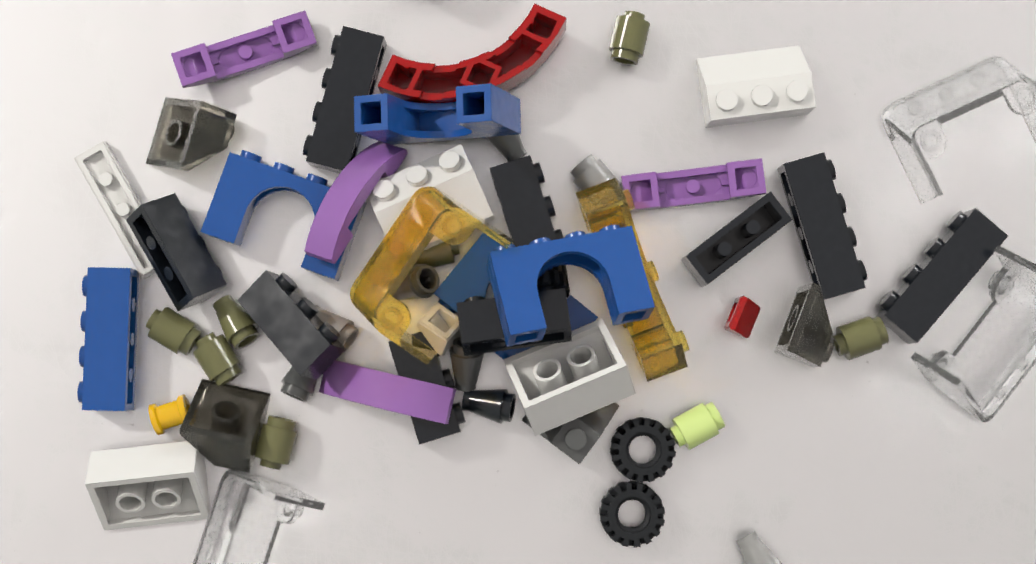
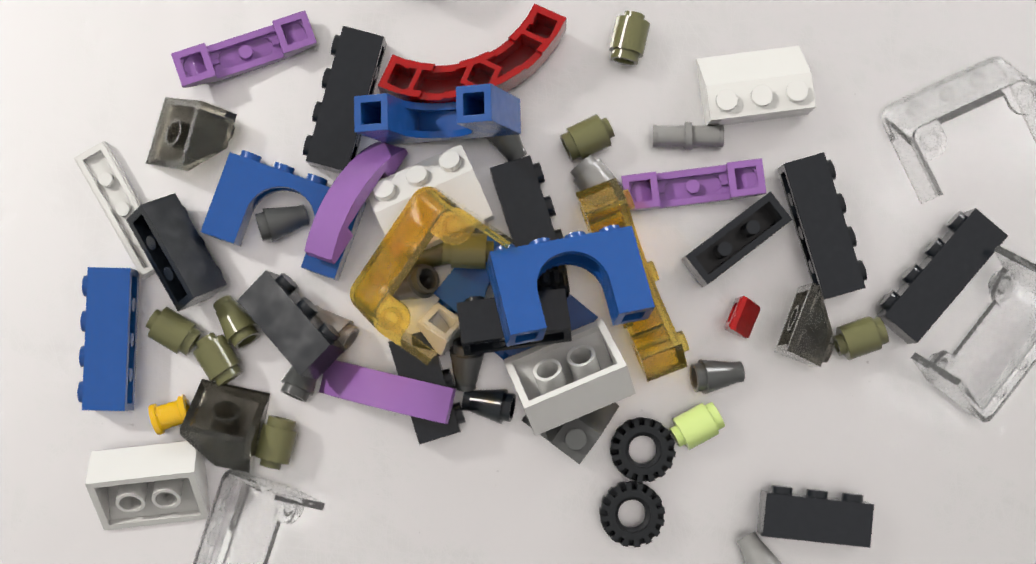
(280, 221): none -> dark grey cone
(469, 254): none -> olive brick
(587, 137): none -> olive brick
(688, 136): none -> light grey pin
(714, 375): none -> dark grey cone
(815, 517): none -> black brick

